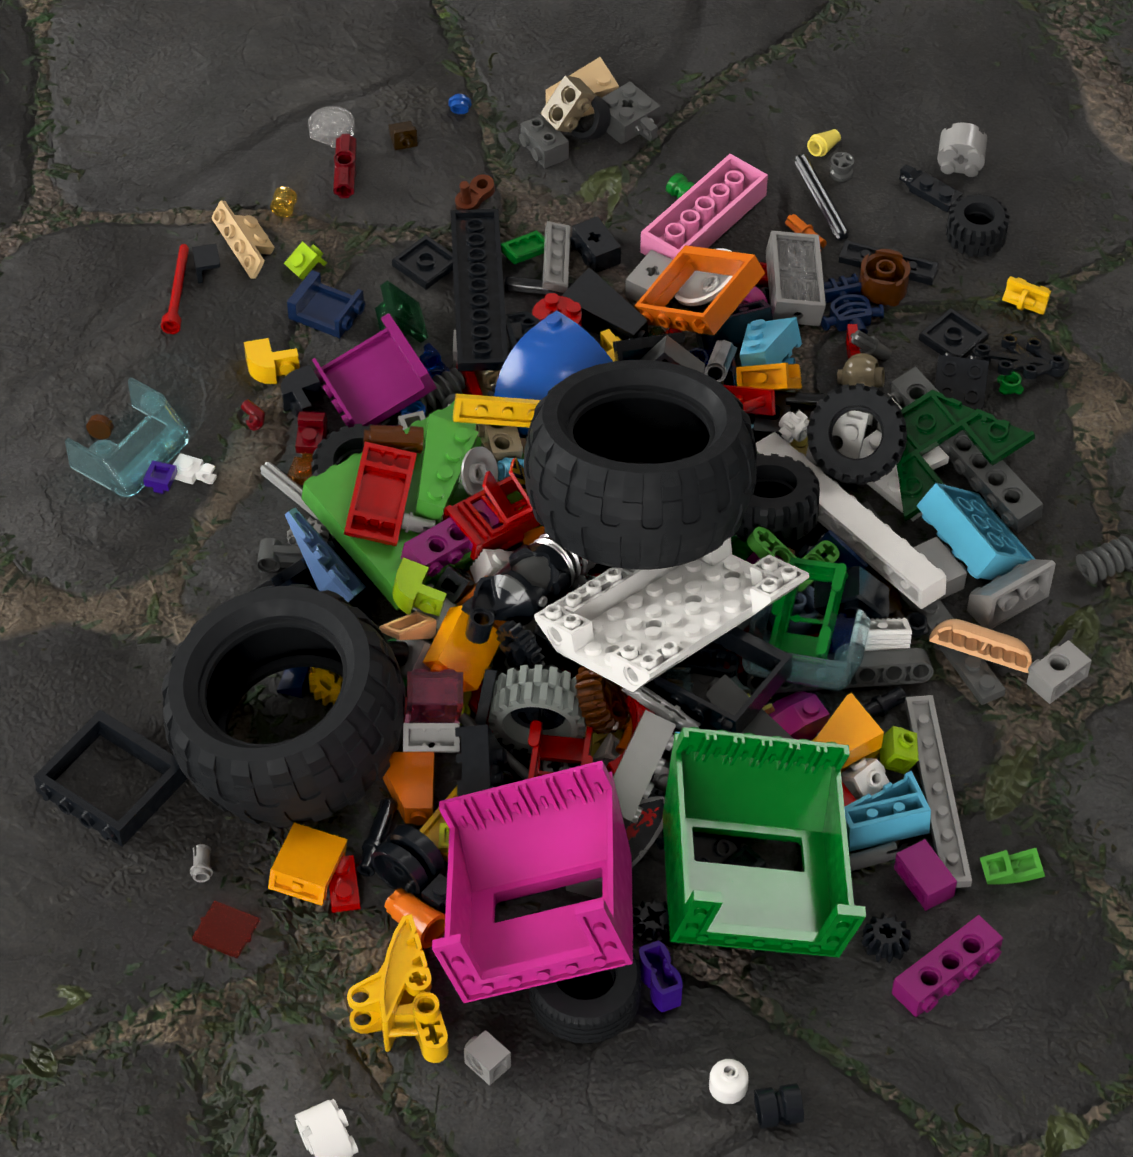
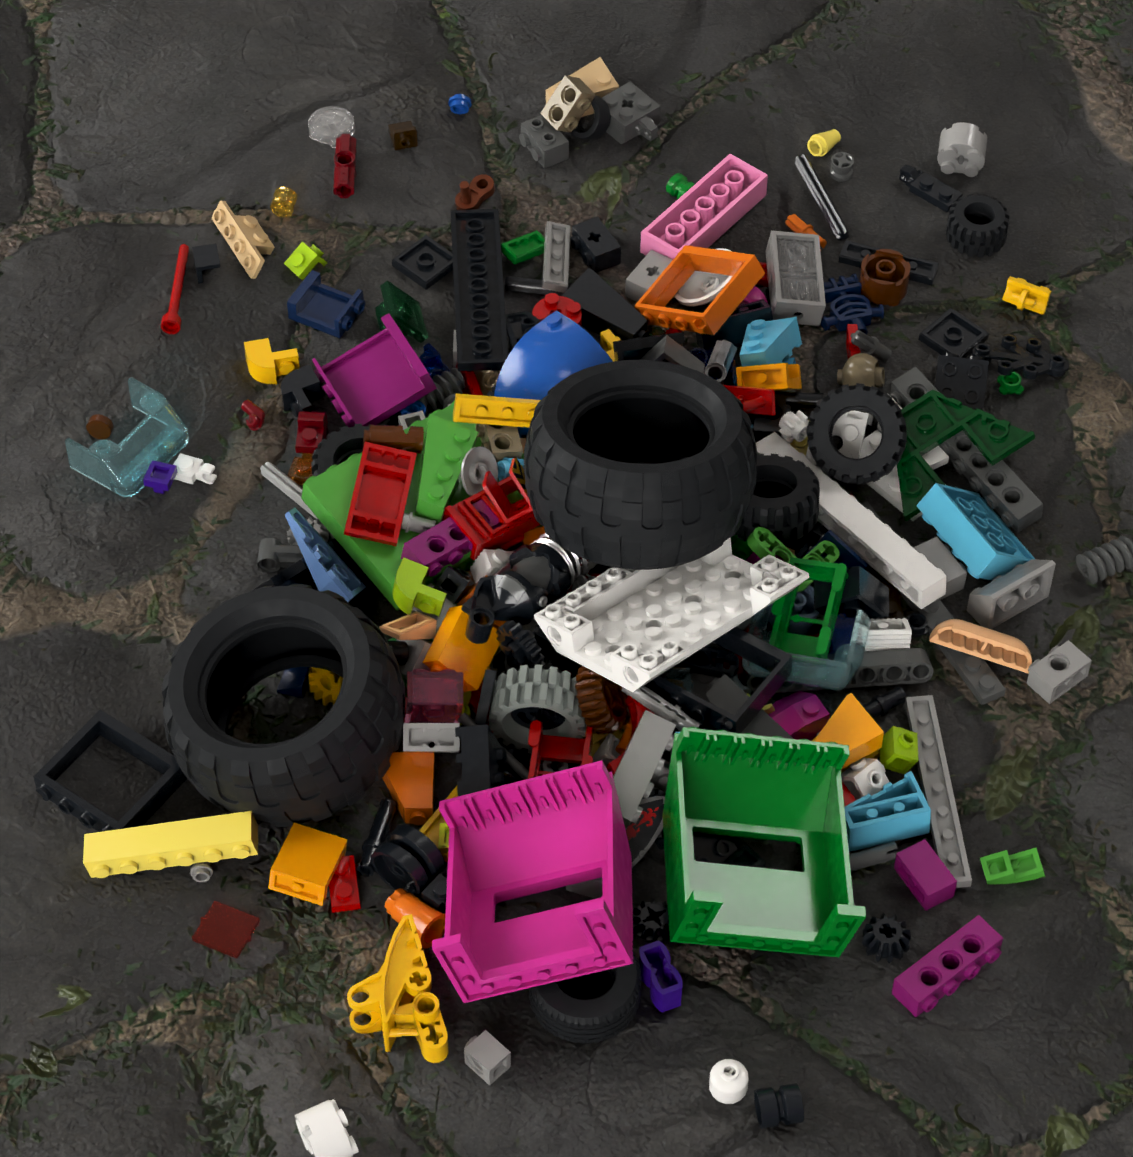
(170, 844): none -> light yellow brick

